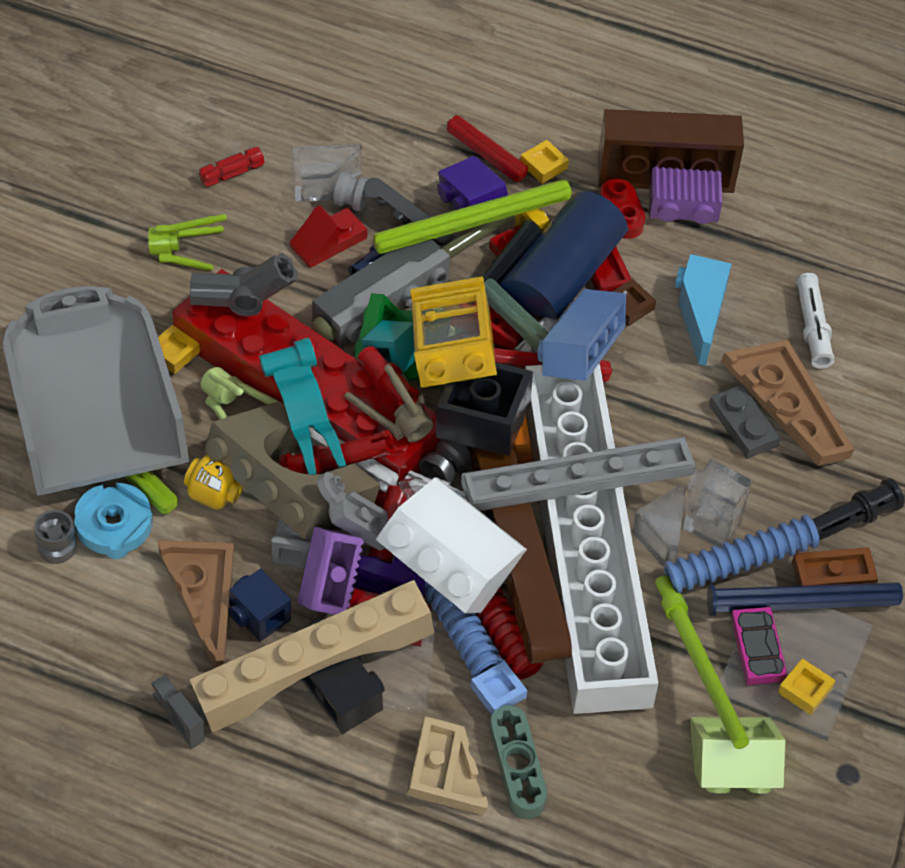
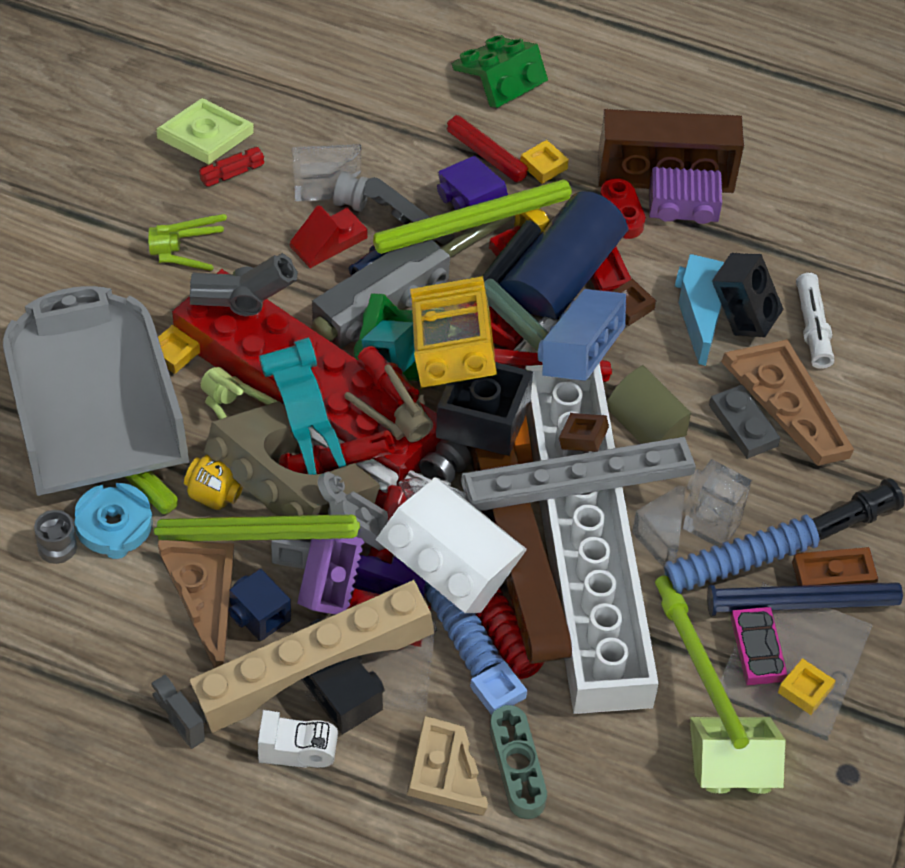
(205, 131): none -> yellowish green plate
(258, 528): none -> lime axle
(296, 741): none -> white leg
(505, 68): none -> green bracket
(583, 432): none -> reddish brown plate
(648, 408): none -> olive brick
(747, 294): none -> black brick

